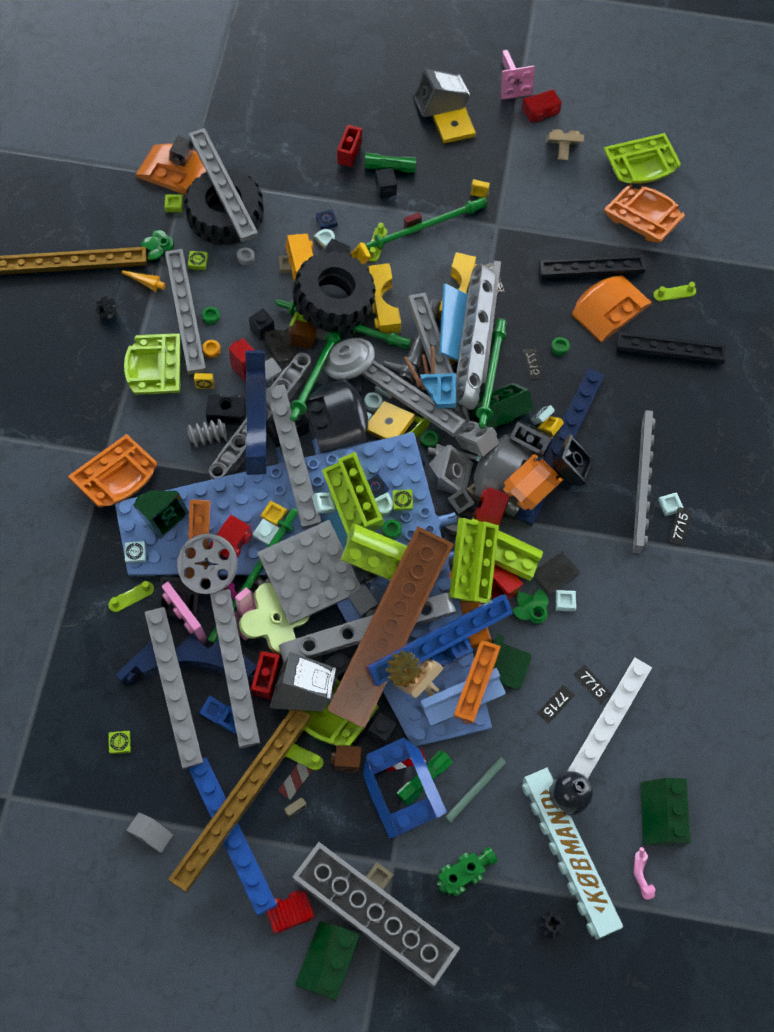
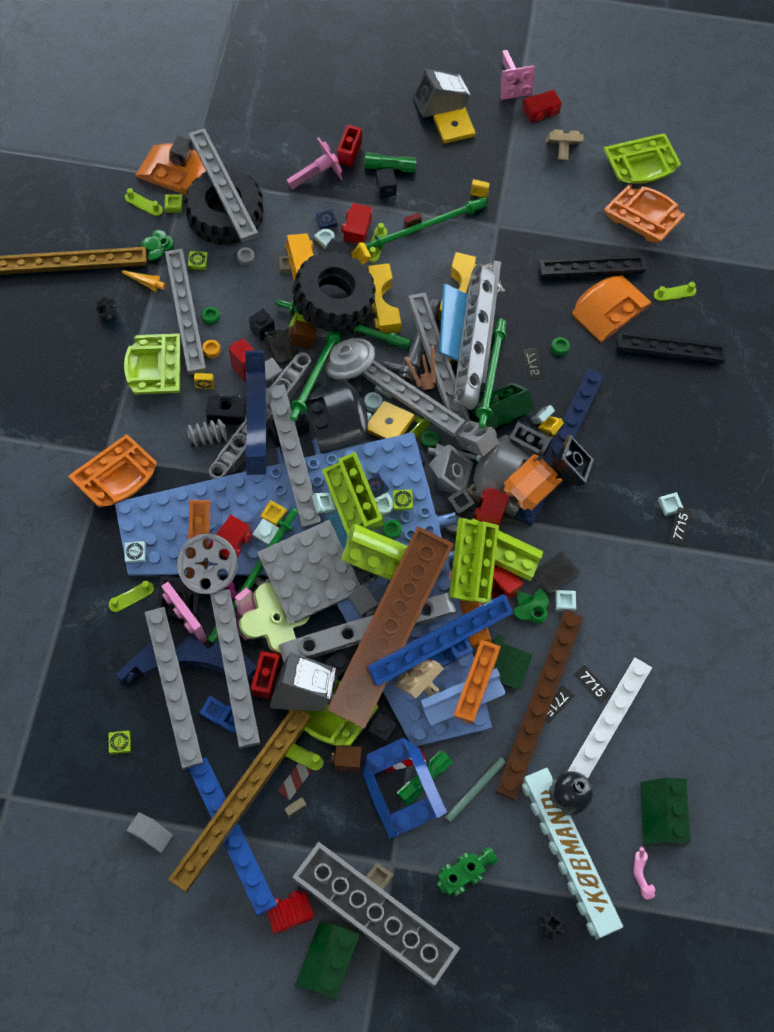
(139, 201): none -> lime piece
(161, 510): dark green slope -> none
(319, 165): none -> bright pink piece
(357, 223): none -> red brick
(401, 661): clear yellow gear -> none
(441, 389): dark azure wing -> none
(539, 706): none -> reddish brown plate
(643, 487): light grey plate -> none

